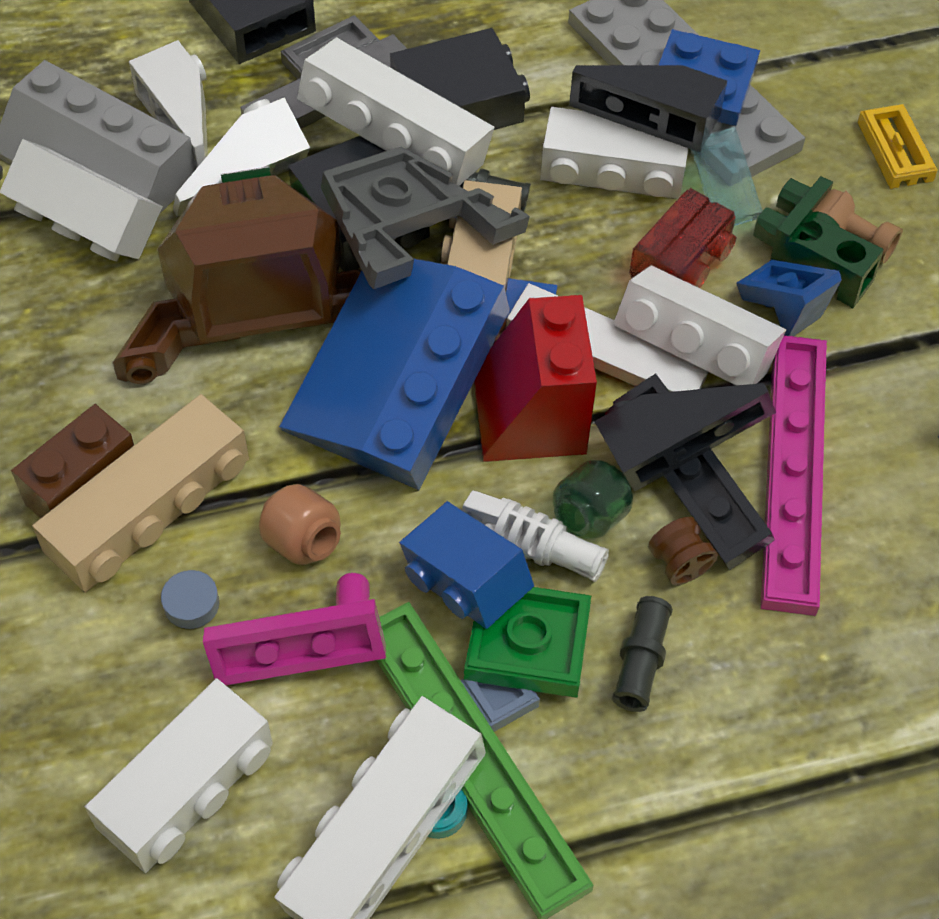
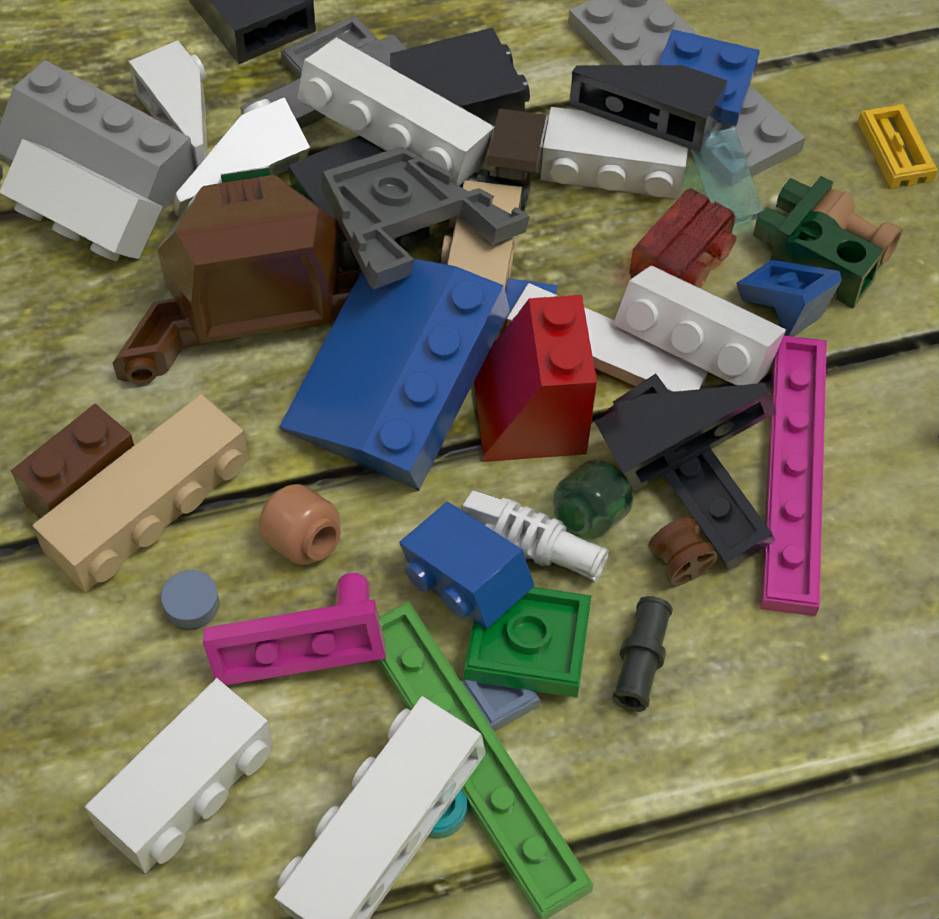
(517, 144): none -> dark brown slope

